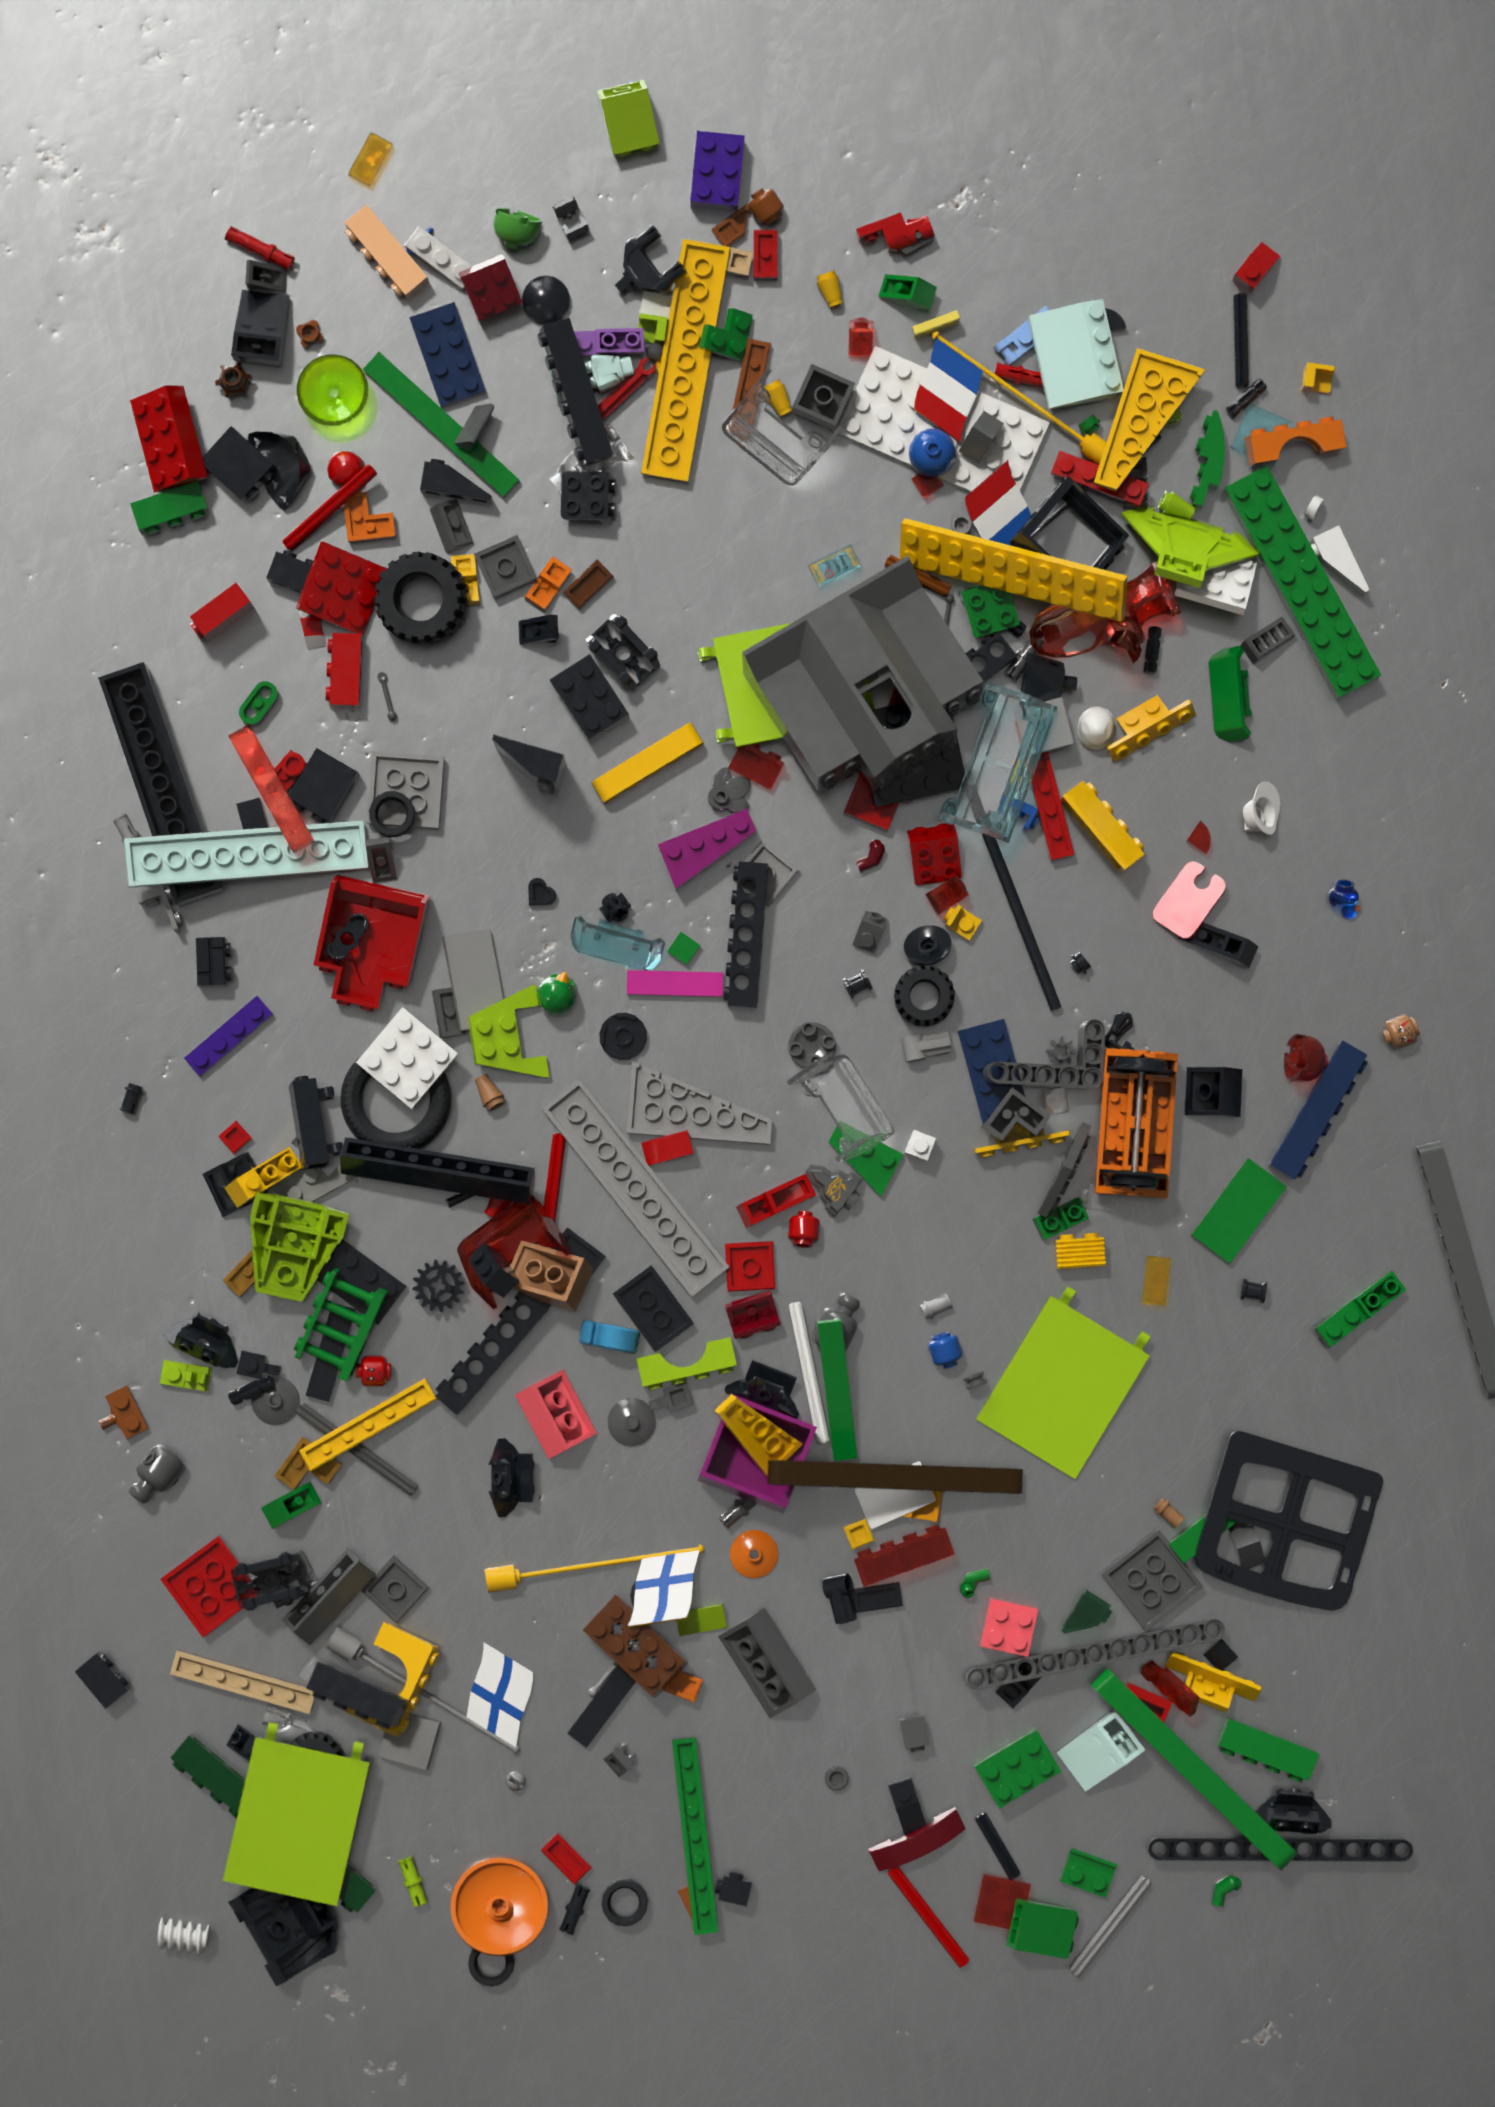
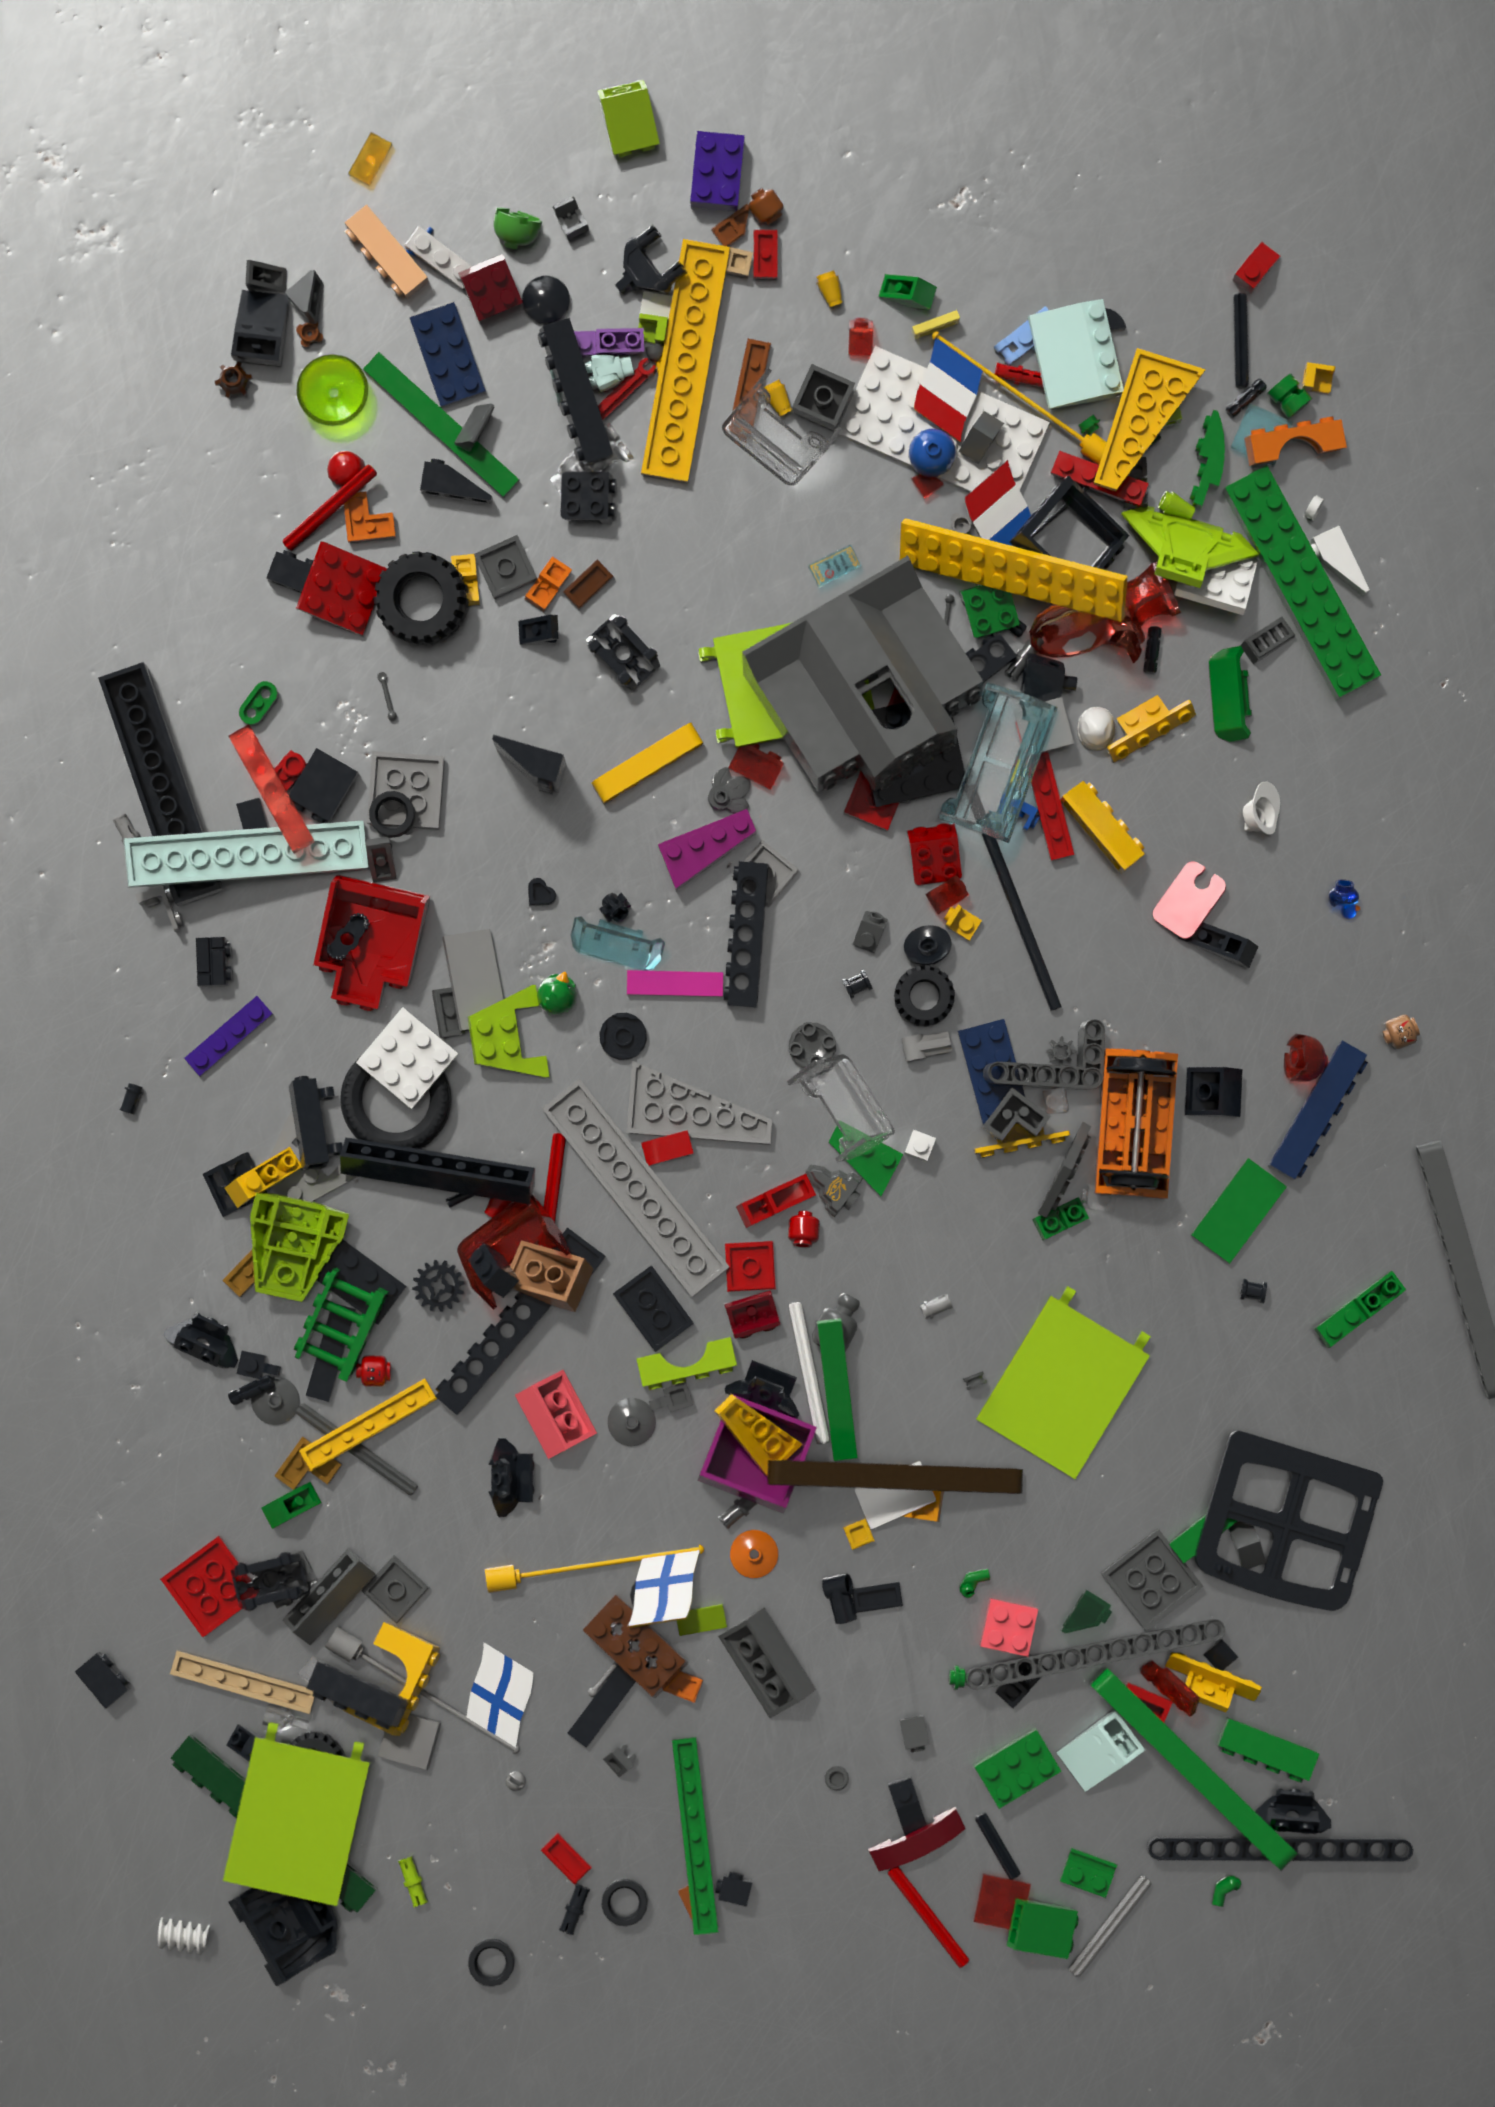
(124, 1413): dark orange plate -> none
(157, 1472): dark grey piece -> none
(168, 438): red brick -> none
(170, 508): green brick -> none
(185, 1375): lime plate -> none
(221, 613): red brick -> none
(235, 1137): red tile -> none
(238, 464): black brick -> none
(268, 252): red pin -> none
(290, 464): black piece -> none
(306, 295): none -> dark grey slope
(312, 631): sticker -> none
(344, 670): red brick -> none
(451, 525): dark grey slope -> none
(490, 1095): medium nougat cone -> none
(499, 1907): orange dish -> none
(589, 698): black brick -> none
(609, 1337): dark azure animal -> none
(683, 948): green tile -> none
(732, 339): green plate -> none
(874, 857): dark red arm -> none
(897, 233): red plate -> none
(903, 1556): clear red brick -> none
(926, 579): dark orange axle -> none
(945, 1349): blue head -> none
(957, 1677): none -> green plate
(1080, 963): black plate -> none
(1080, 1252): yellow brick -> none
(1121, 1024): black piece -> none
(1156, 1280): clear yellow plate -> none
(1168, 1512): medium nougat pin -> none
(1200, 837): clear red tile -> none
(1289, 396): none -> green wheel

